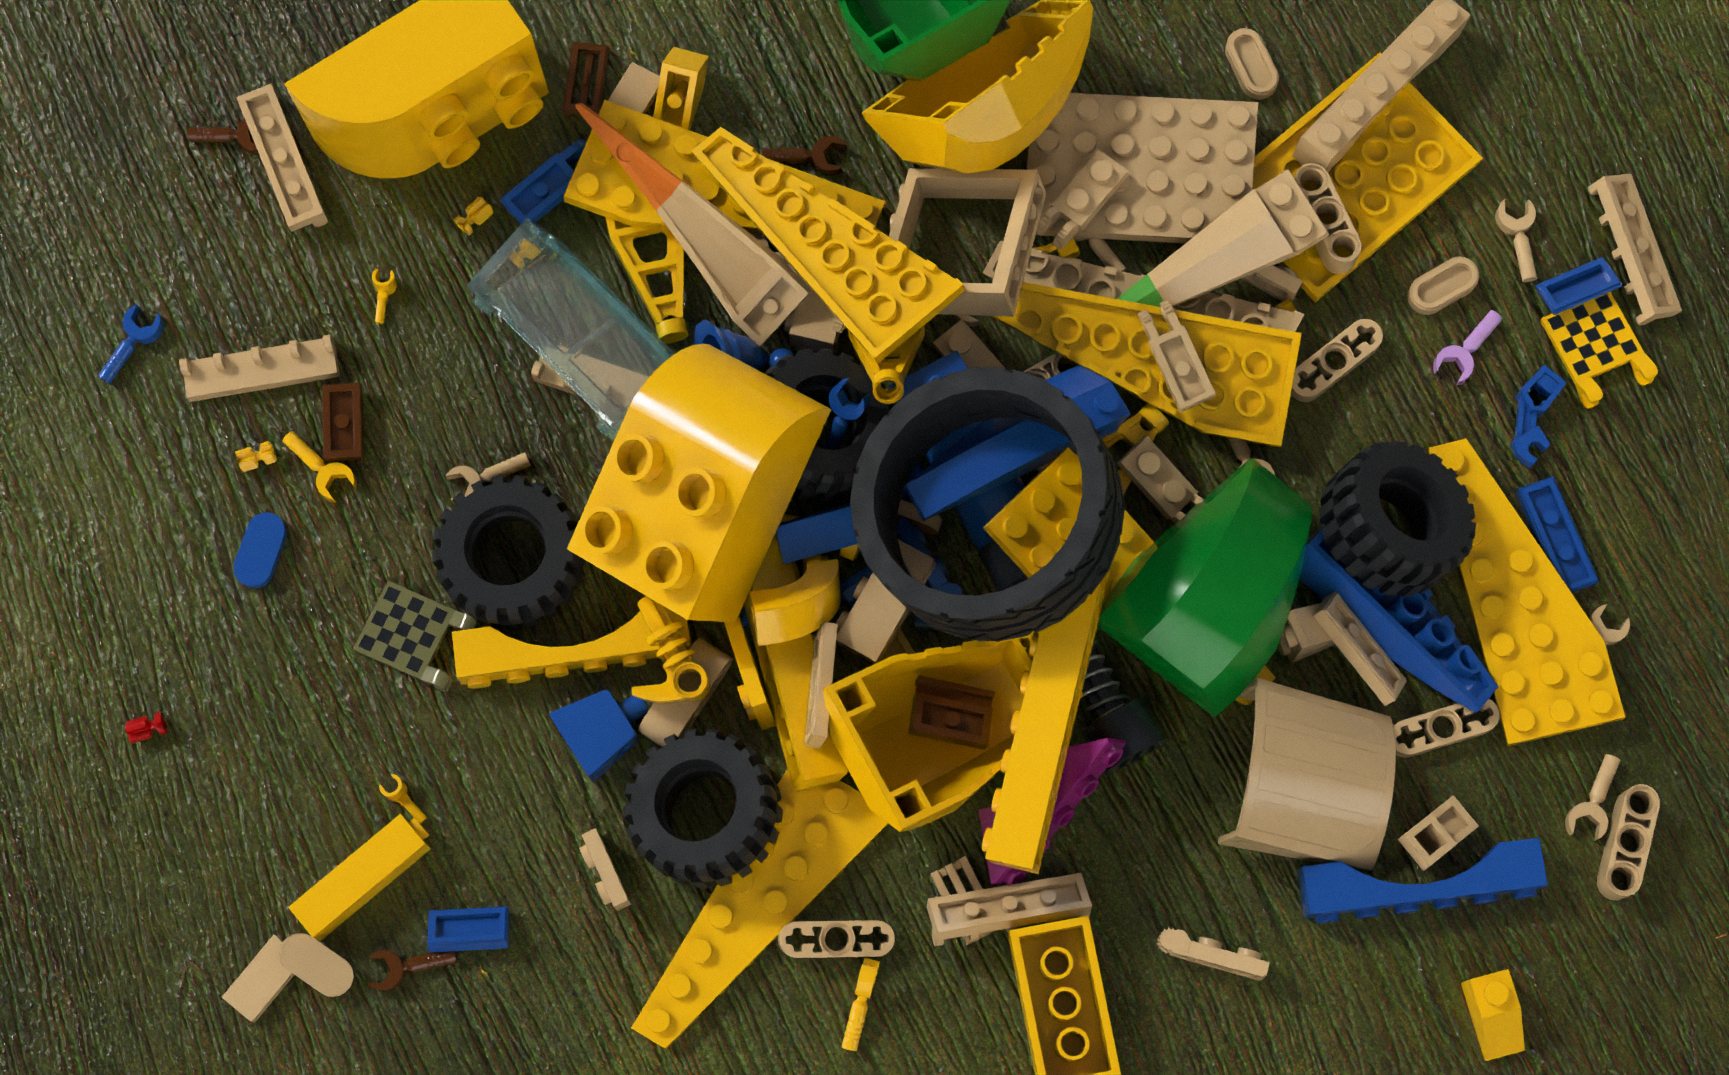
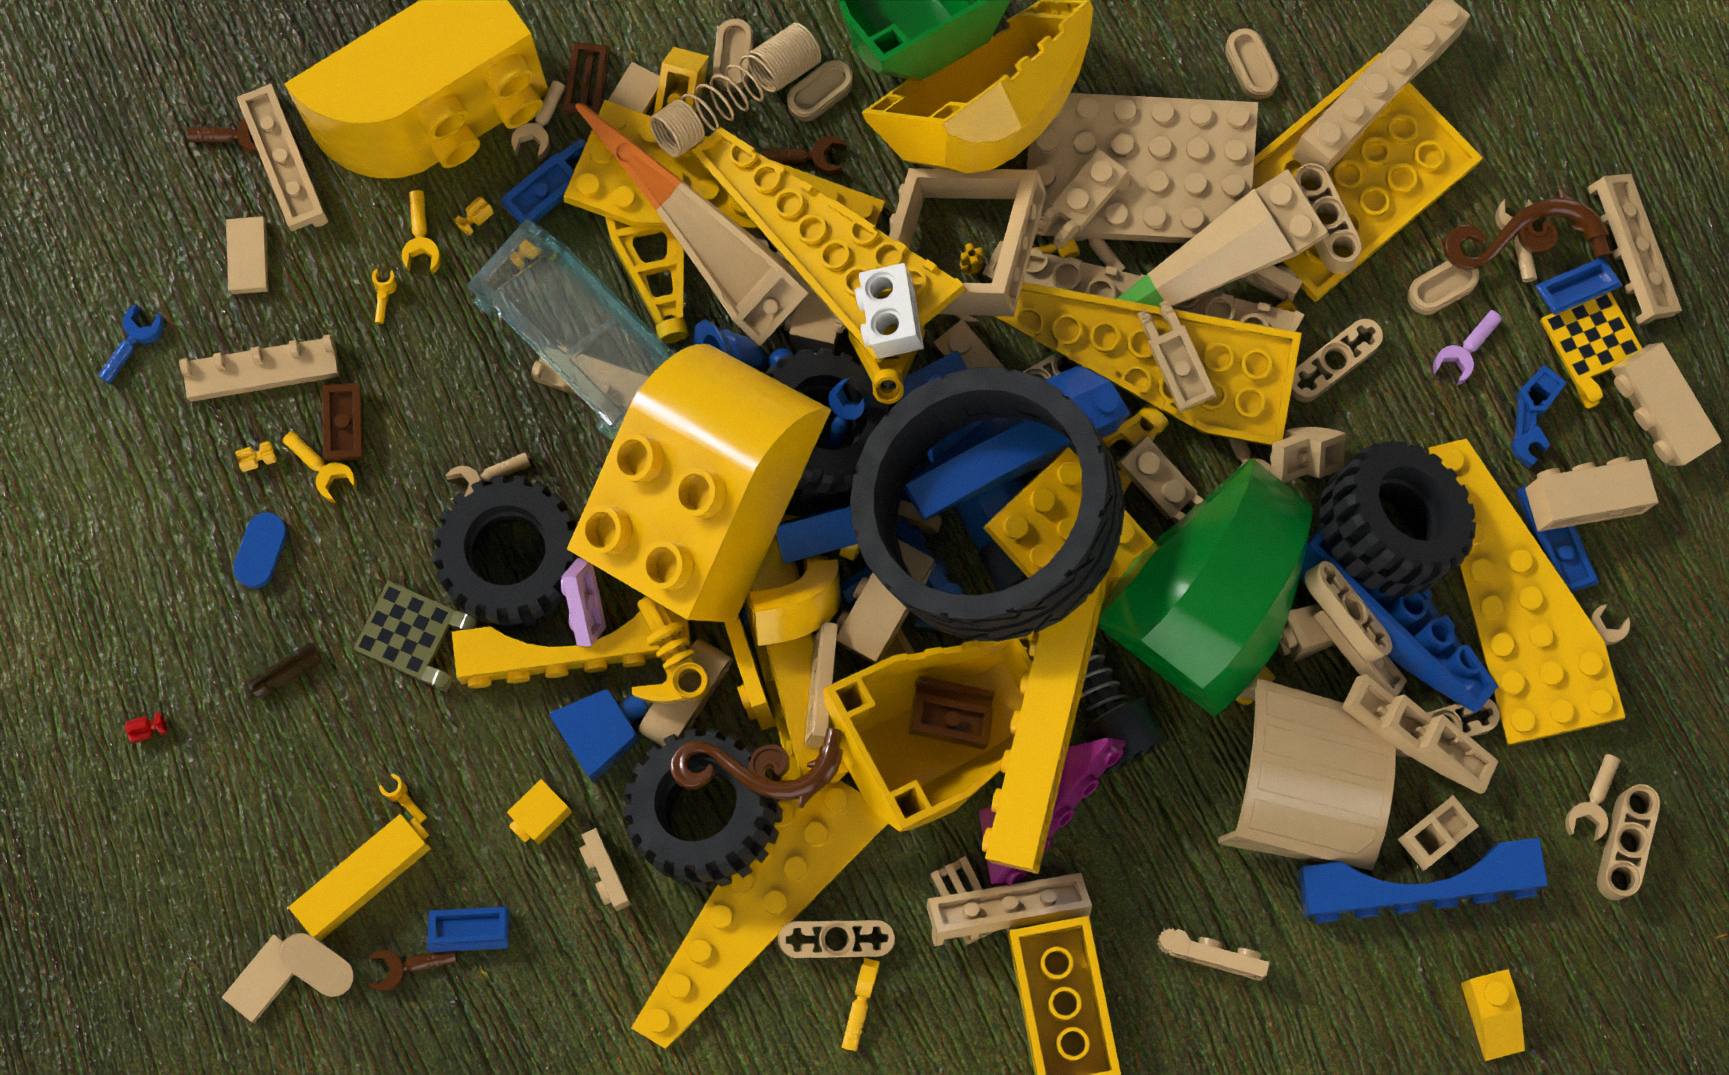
(247, 255): none -> tan tile
(284, 671): none -> dark brown axle
(419, 229): none -> yellow piece
(536, 130): none -> tan piece
(538, 813): none -> yellow brick
(584, 602): none -> lavender plate
(733, 41): none -> tan tile
(768, 756): none -> reddish brown plant
(772, 68): none -> tan piece
(820, 90): none -> tan tile
(897, 309): none -> white brick
(971, 260): none -> yellow piece
(1308, 452): none -> tan brick
(1348, 611): none -> tan beam
(1425, 738): none -> tan slope
(1535, 242): none -> reddish brown plant
(1591, 493): none -> tan brick
(1665, 405): none -> tan brick

